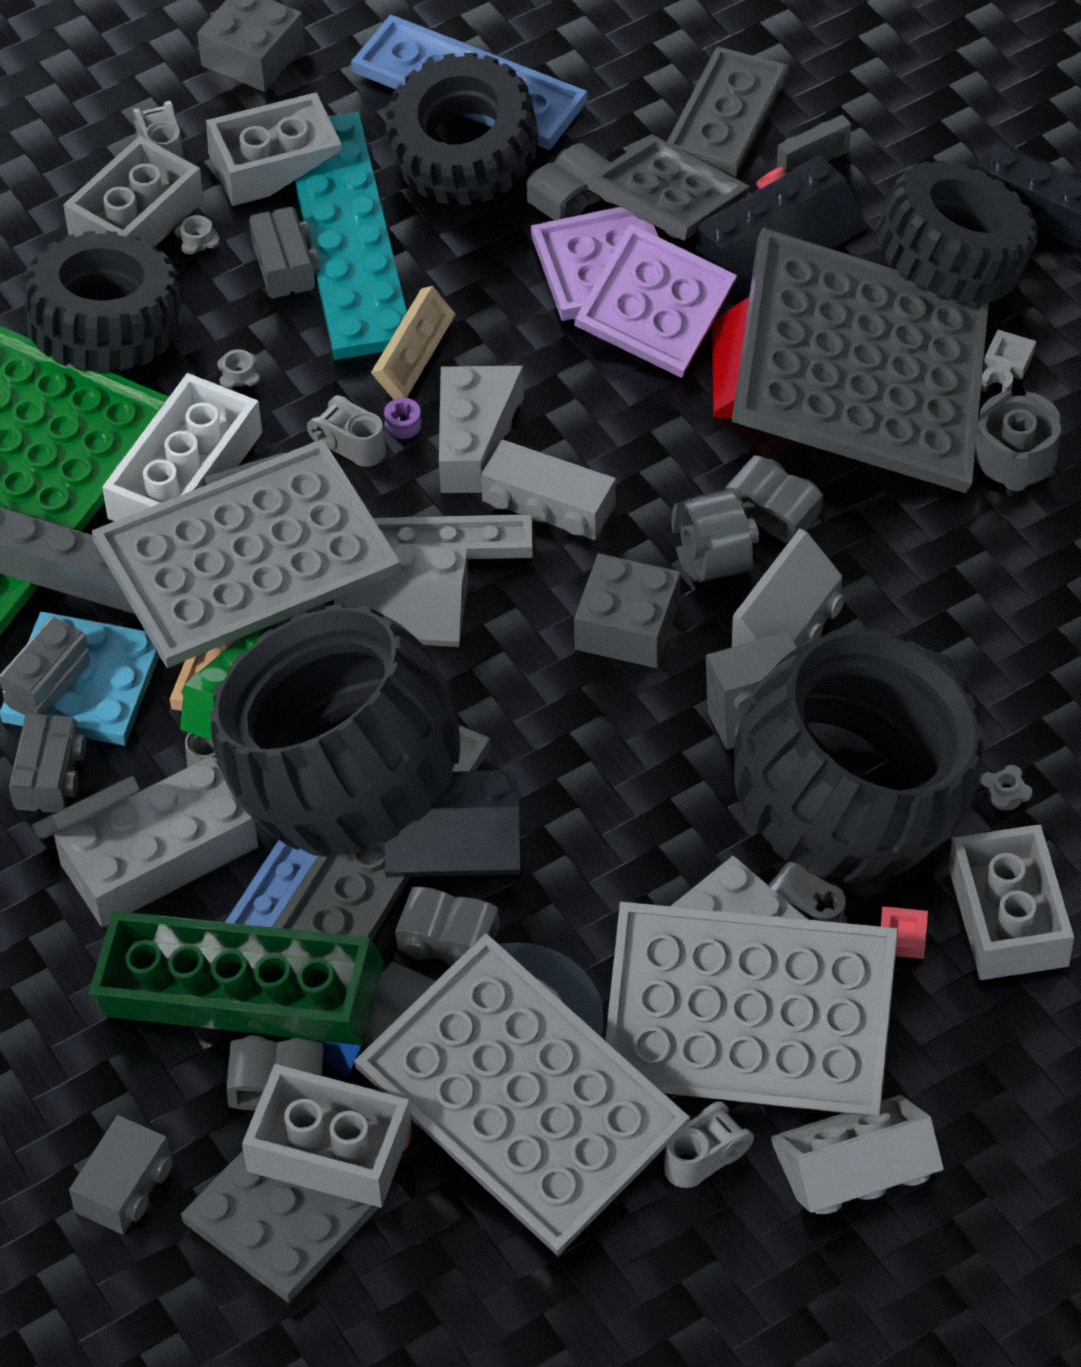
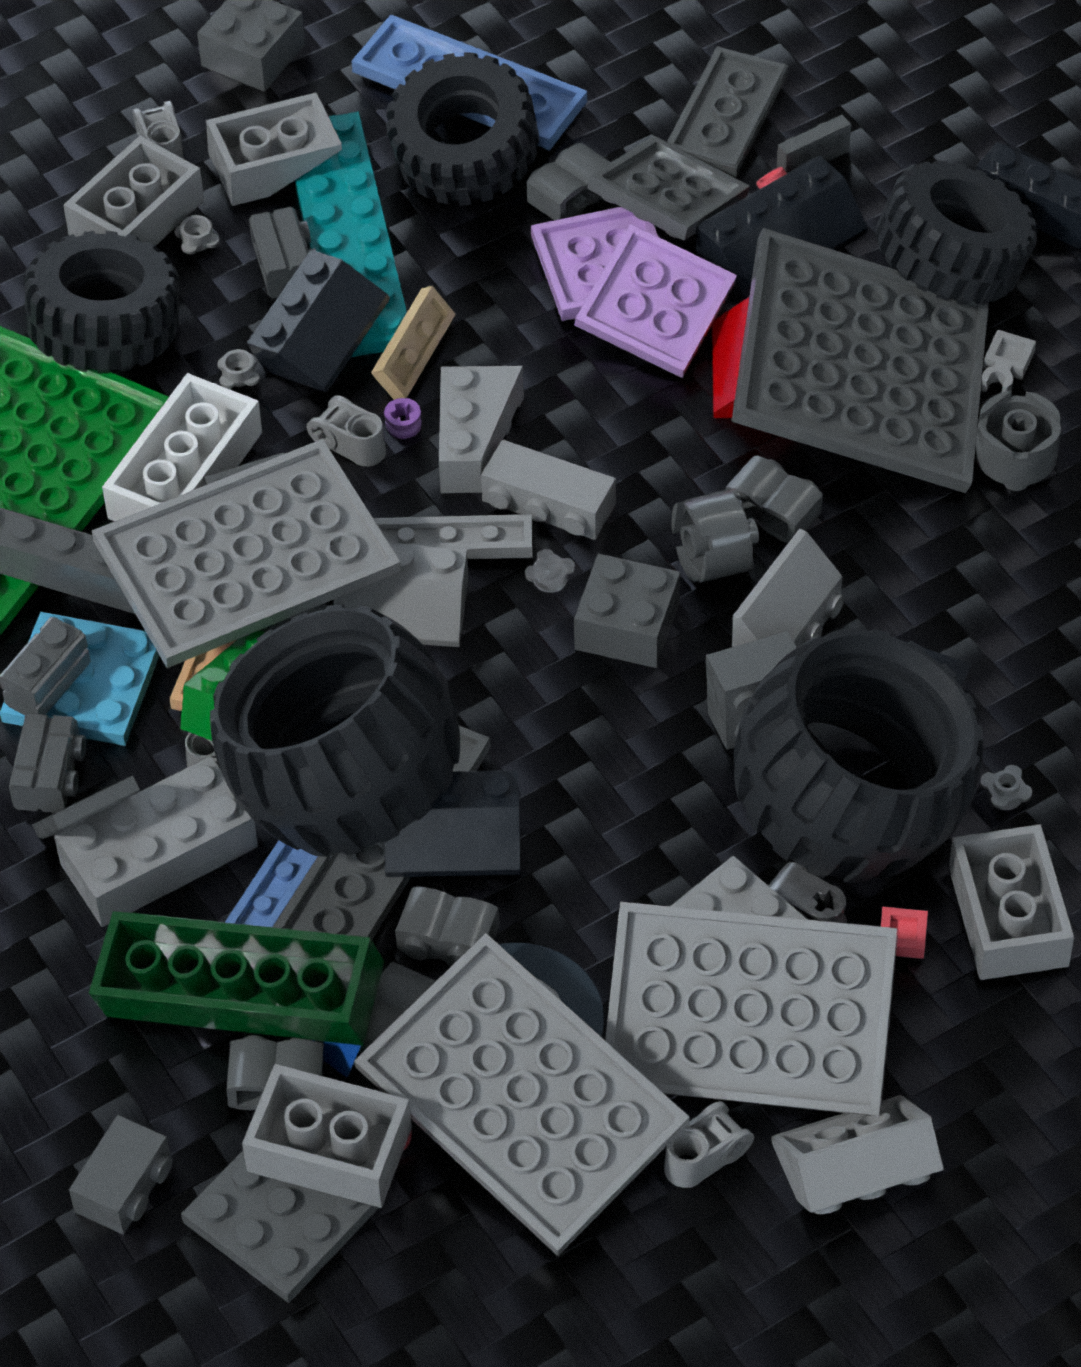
(317, 321): none -> black slope
(546, 579): none -> clear plate

